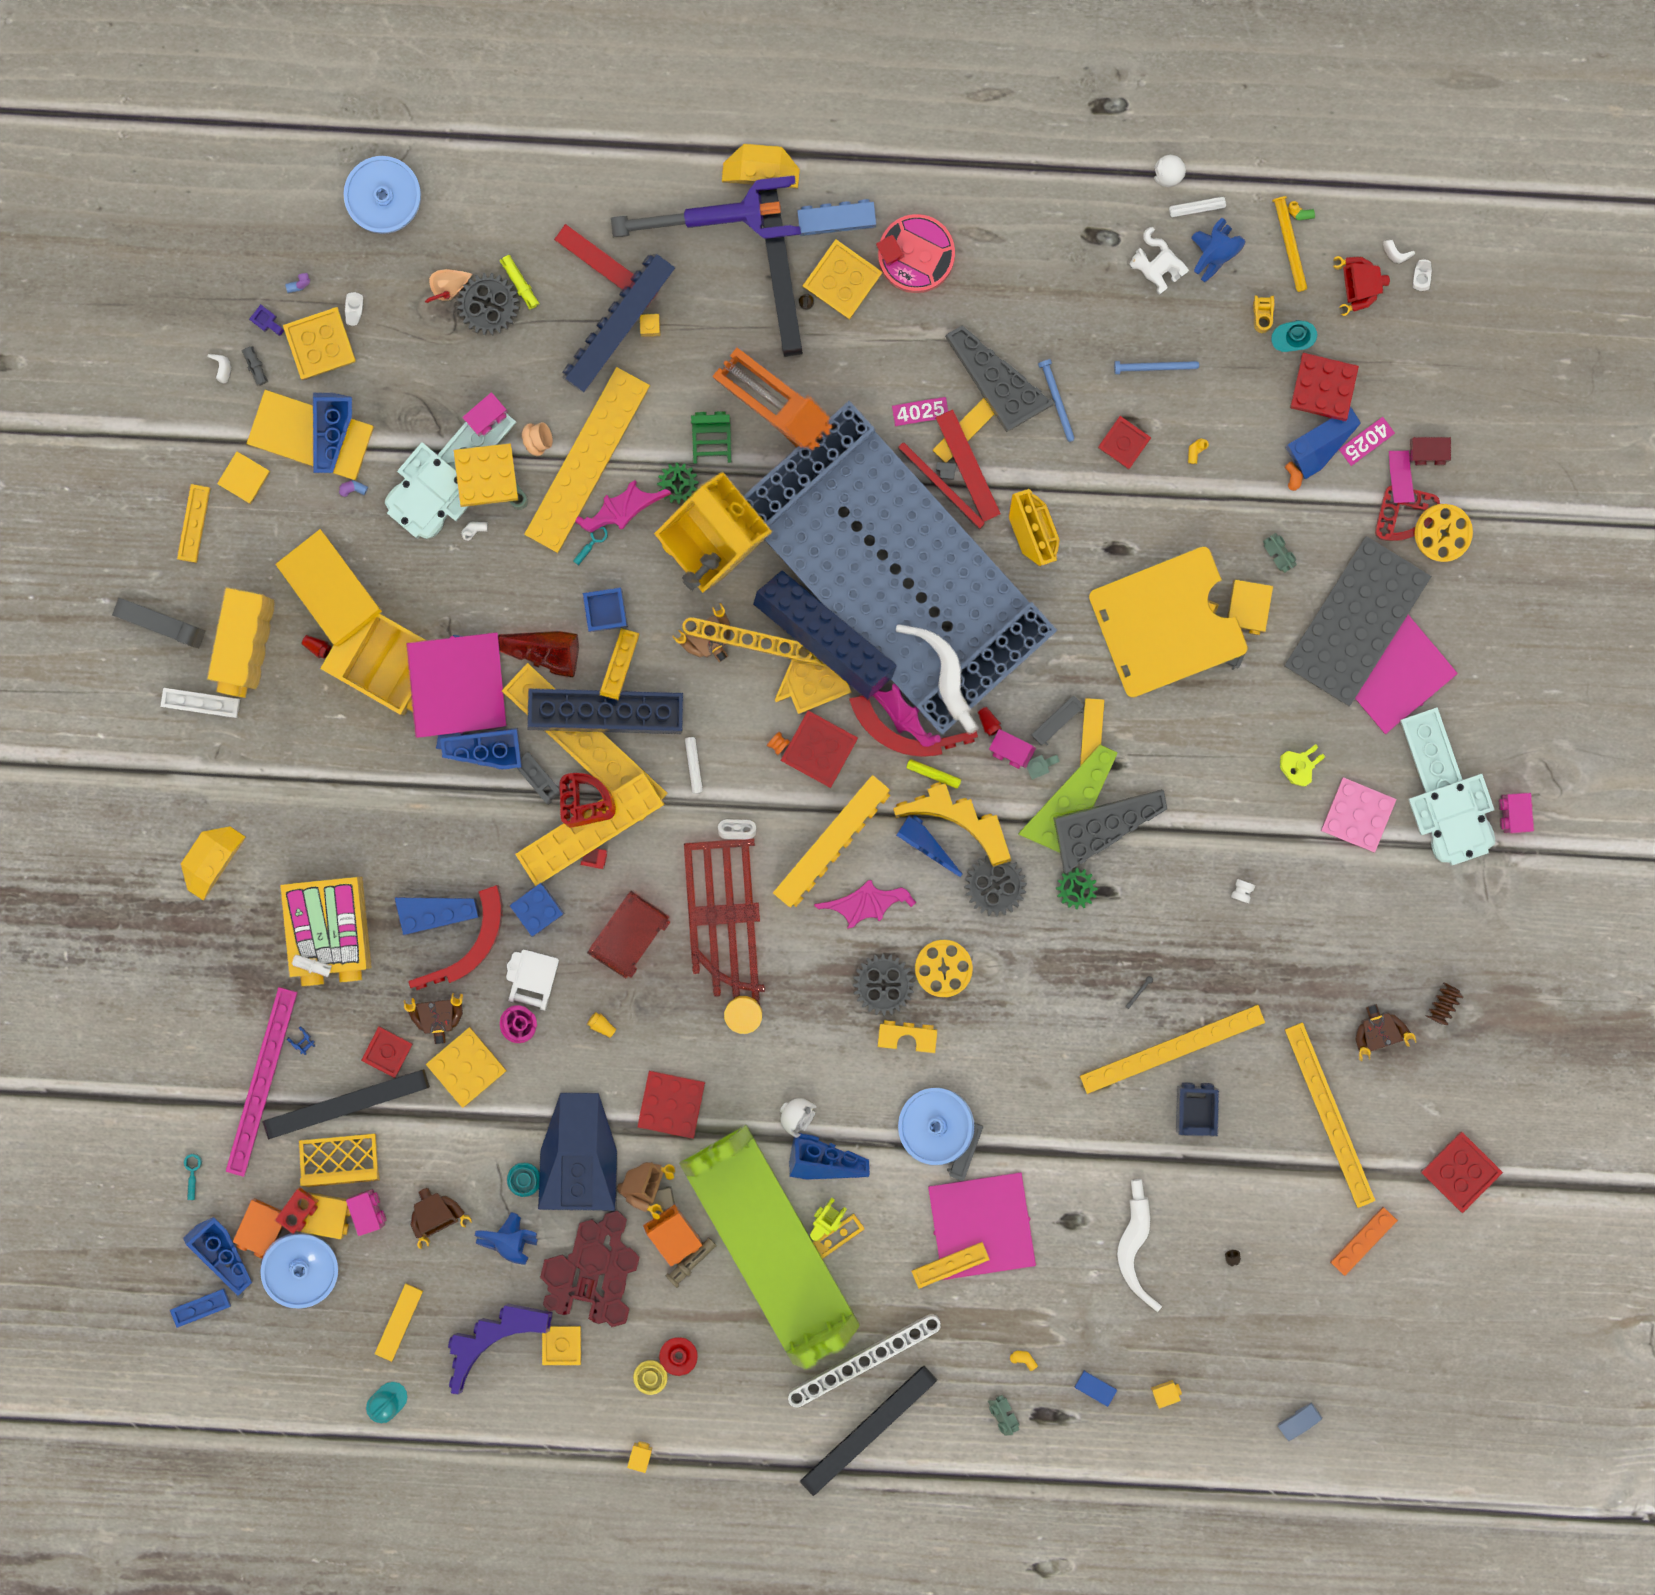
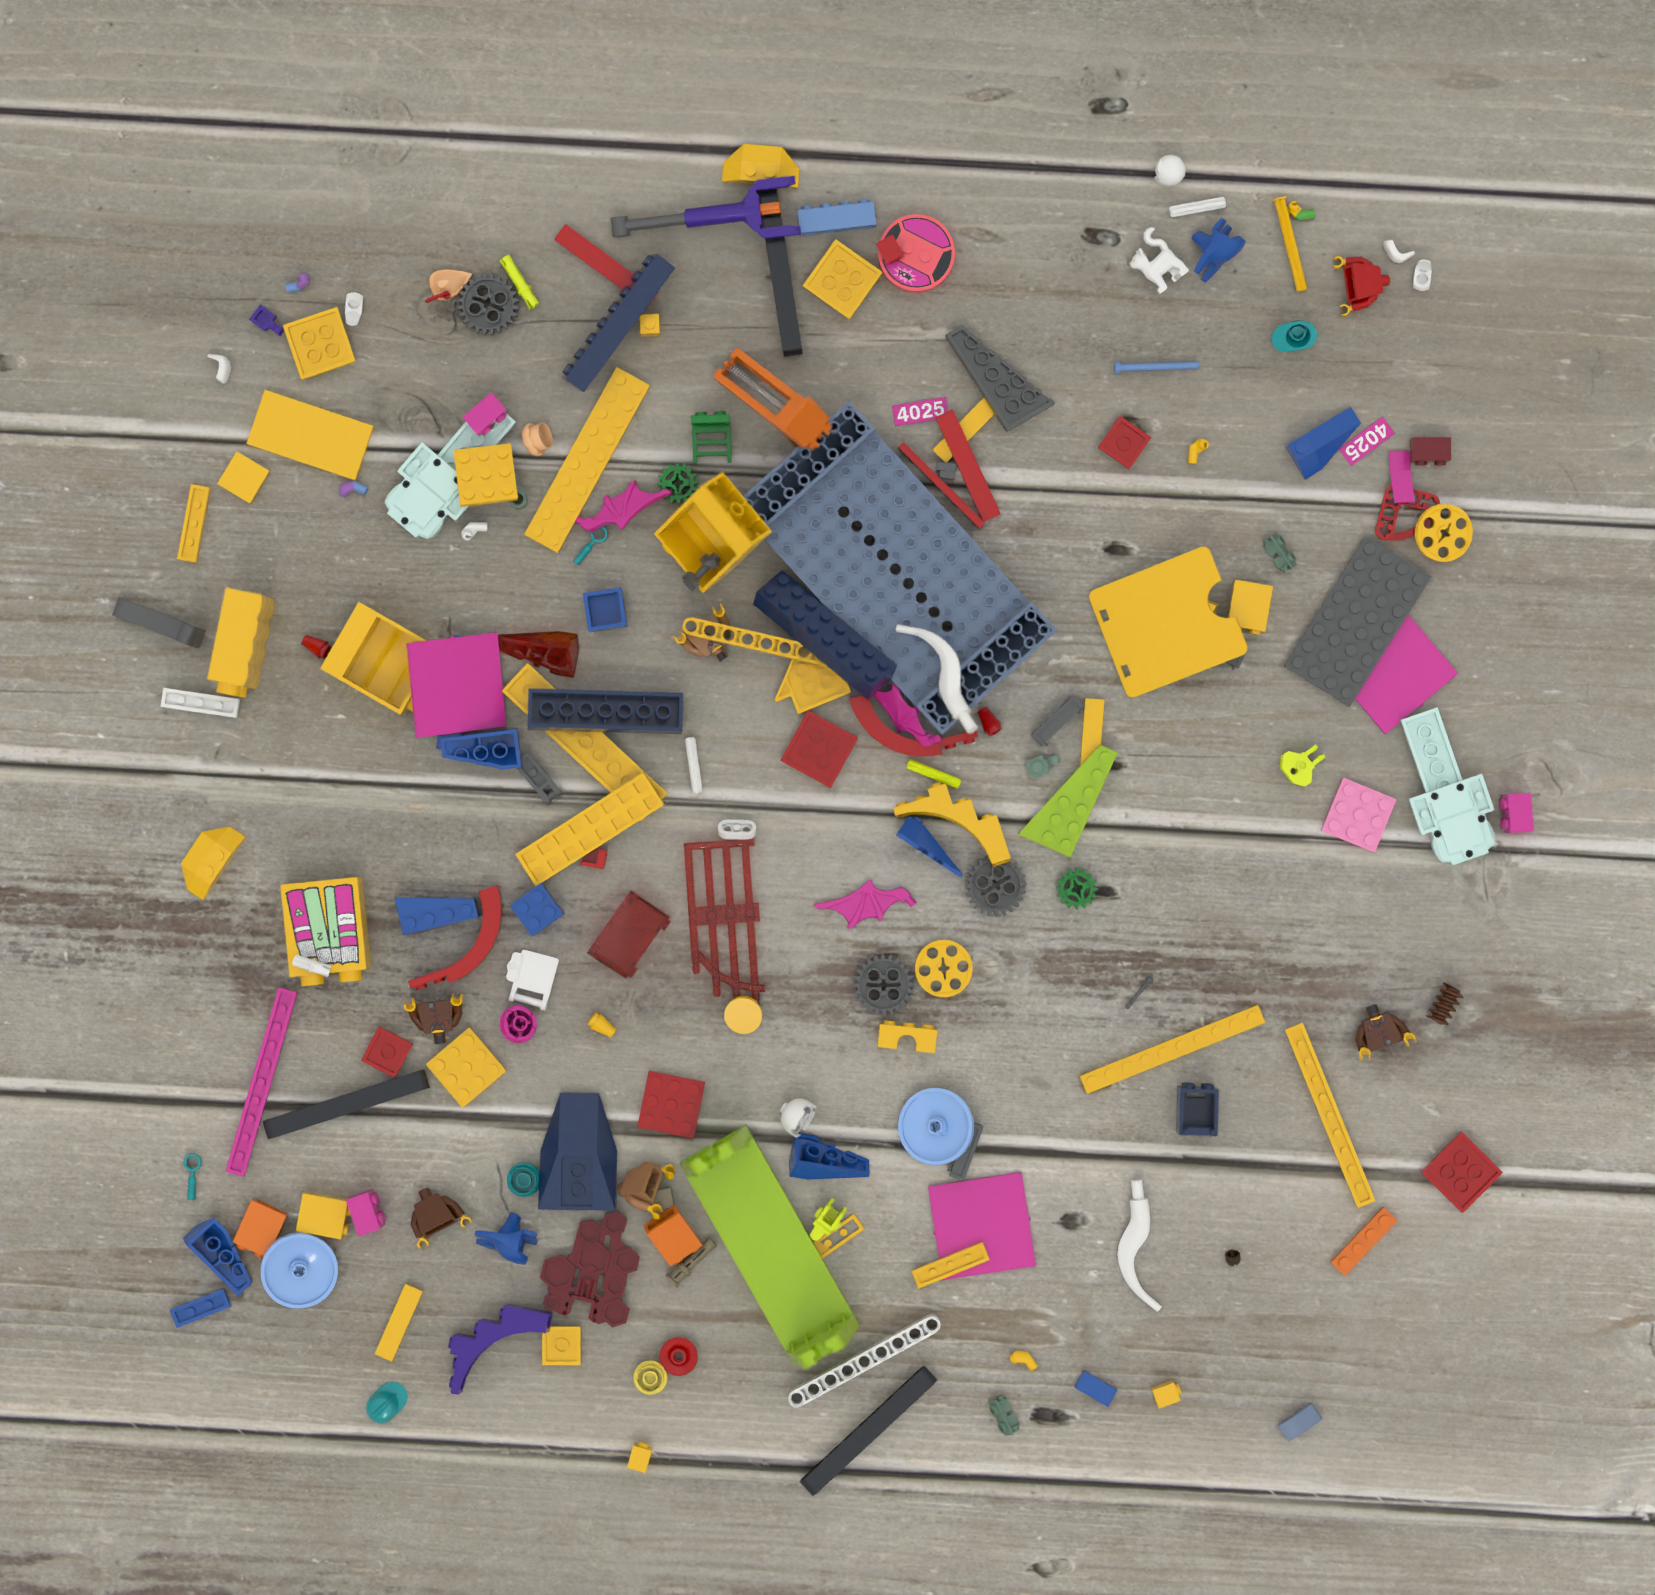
(254, 365): dark grey pin -> none
(294, 1208): red brick -> none
(306, 1037): blue piece -> none
(328, 588): yellow tile -> none
(330, 423): blue wedge -> none
(344, 1176): yellow fence -> none
(382, 194): light blue dish -> none
(579, 811): red beam -> none
(619, 664): yellow tile -> none
(778, 743): orange wheel -> none
(810, 302): dark brown hinge -> none
(831, 841): yellow brick -> none
(1012, 749): dark pink brick -> none
(1033, 527): yellow wedge -> none
(1057, 399): medium blue bar -> none
(1096, 828): dark grey wing -> none
(1243, 891): white wheel -> none
(1263, 309): yellow piece -> none
(1296, 476): orange arm -> none
(1324, 387): red plate -> none

